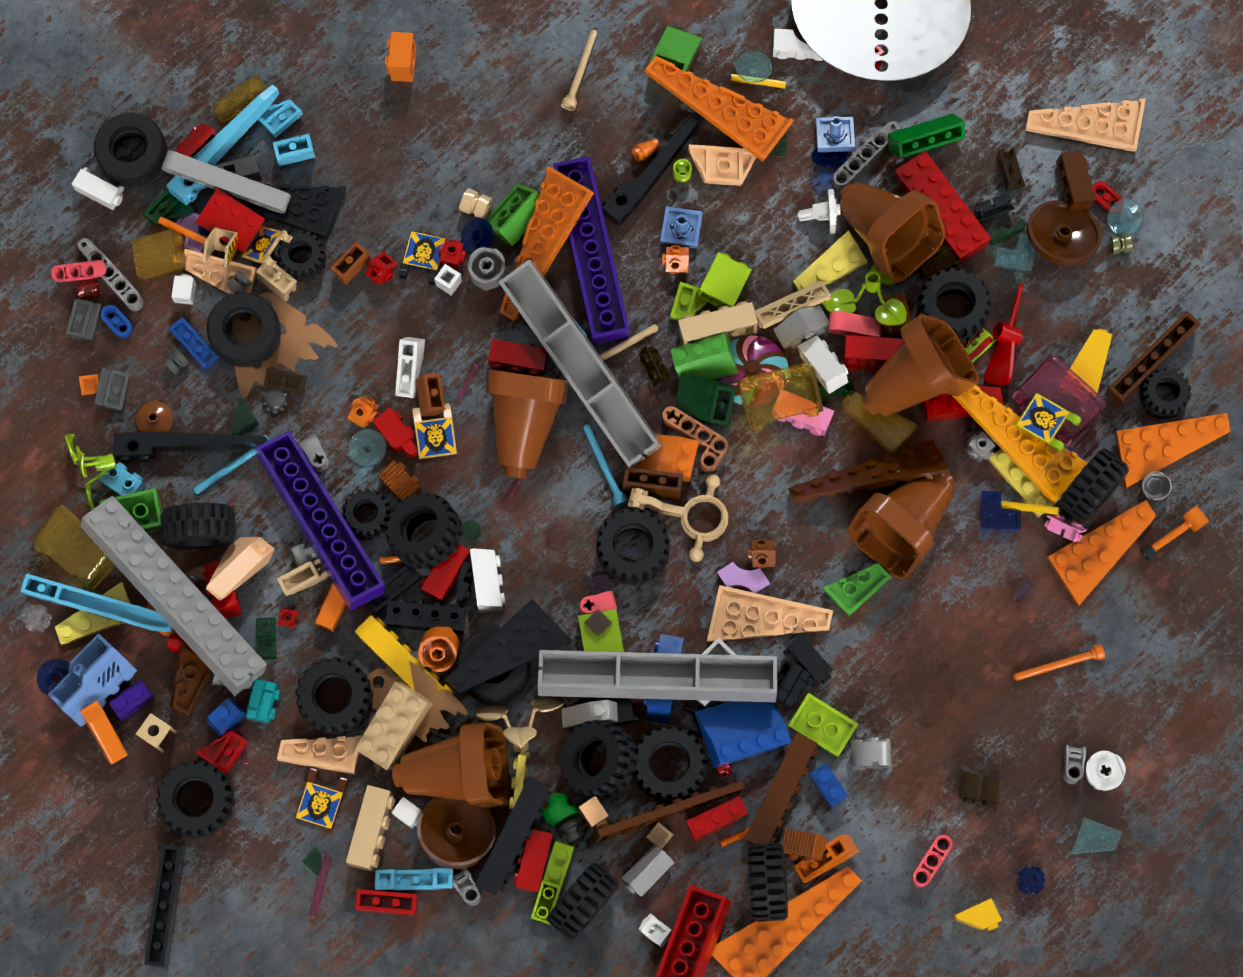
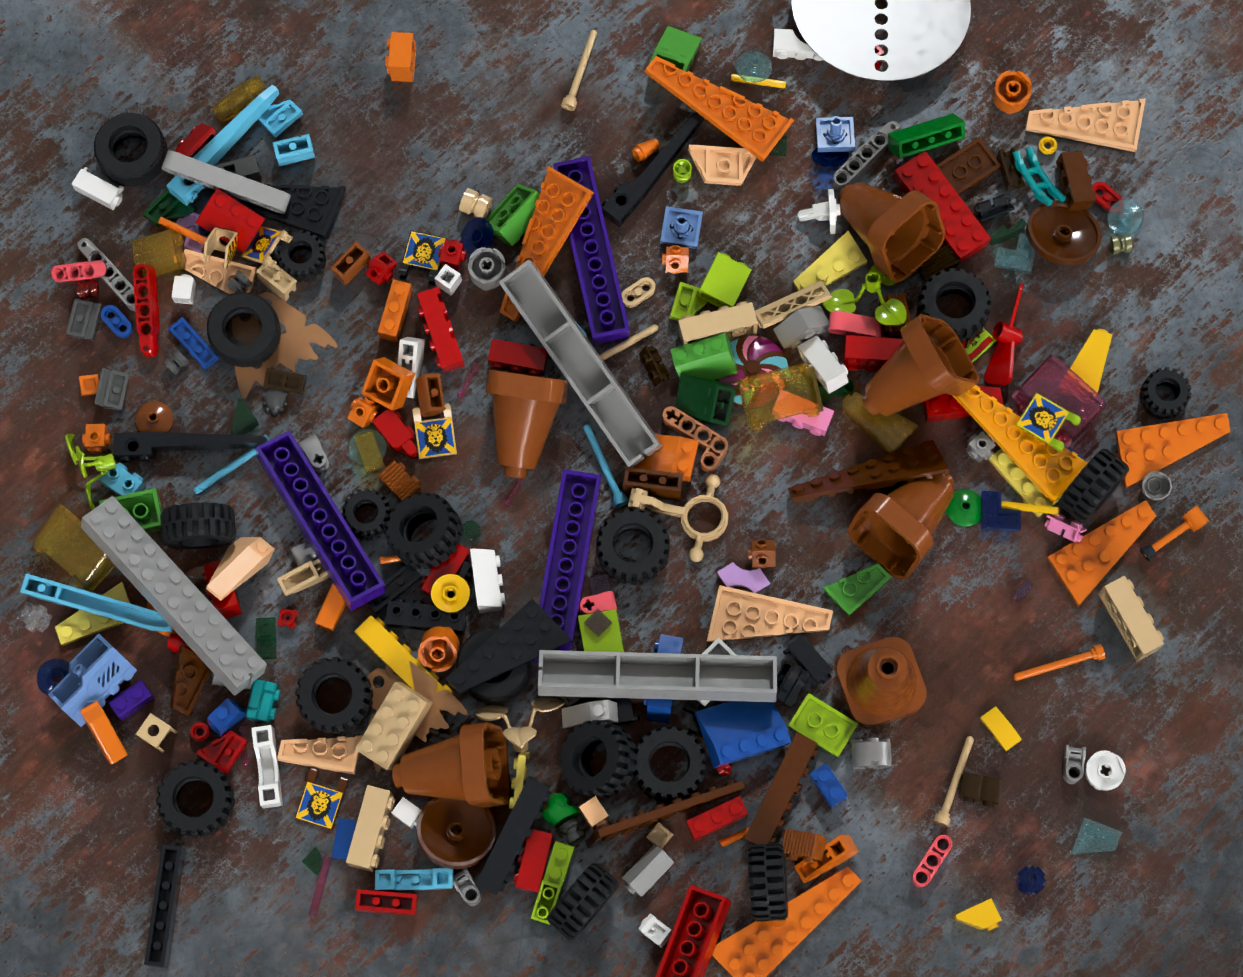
(96, 438): none -> orange brick
(141, 302): none -> red piece
(193, 732): none -> red plate
(268, 769): none -> white arch
(343, 838): none -> blue slope
(369, 452): none -> clear yellow tile
(388, 383): none -> orange brick
(395, 311): none -> orange brick
(440, 330): none -> red wedge
(447, 584): none -> yellow dish
(570, 550): none -> dark purple brick
(637, 292): none -> tan plate
(876, 696): none -> dark orange cone
(942, 817): none -> tan piece
(961, 516): none -> green dish
(969, 166): none -> reddish brown plate
(1000, 728): none -> yellow slope
(1004, 89): none -> orange brick
(1037, 169): none -> teal piece
(1047, 140): none -> yellow plate
(1131, 618): none -> tan brick
(1152, 358): reddish brown brick -> none

